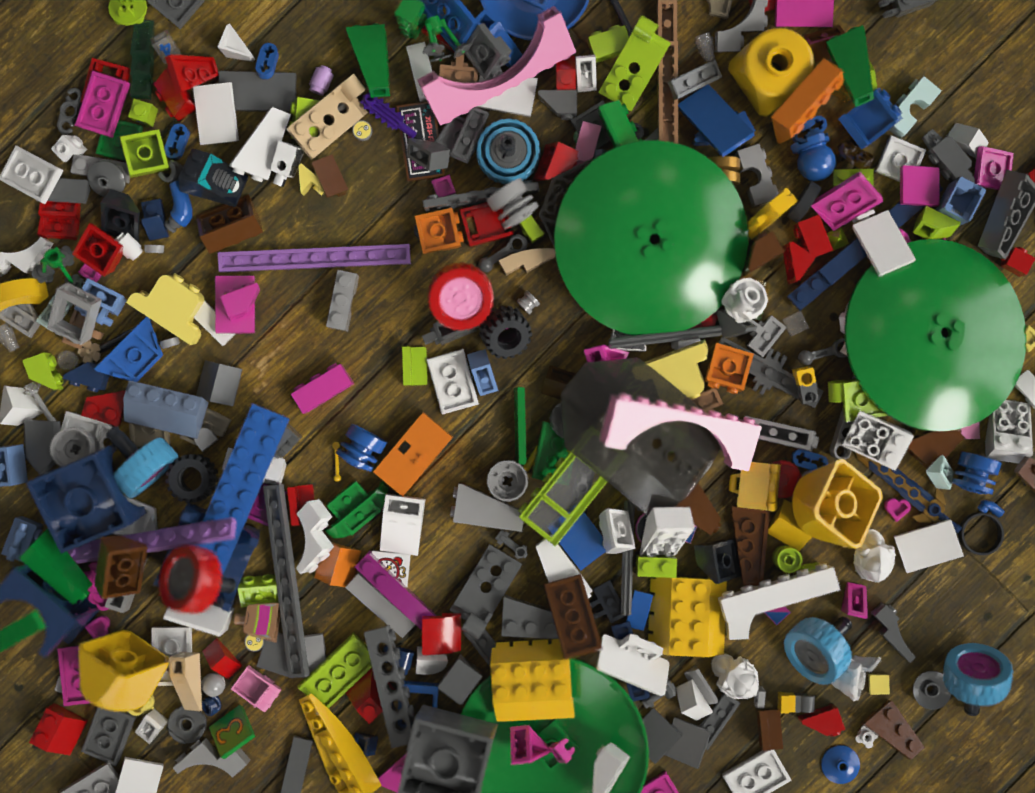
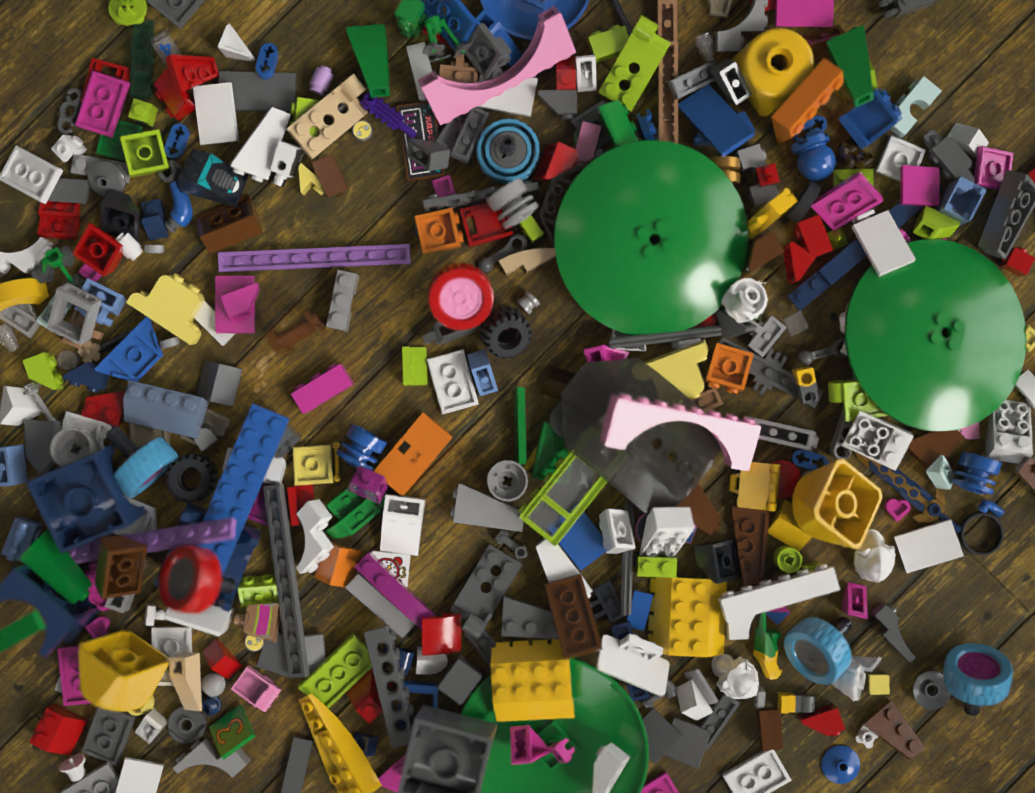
(74, 767): none -> white piece
(151, 614): none -> white tile
(285, 342): none -> reddish brown fence
(313, 465): none -> light yellow tile
(368, 484): none -> magenta torso
(647, 128): none -> blue plate
(731, 81): none -> dark grey brick
(766, 648): none -> green animal
(767, 175): none -> red tile

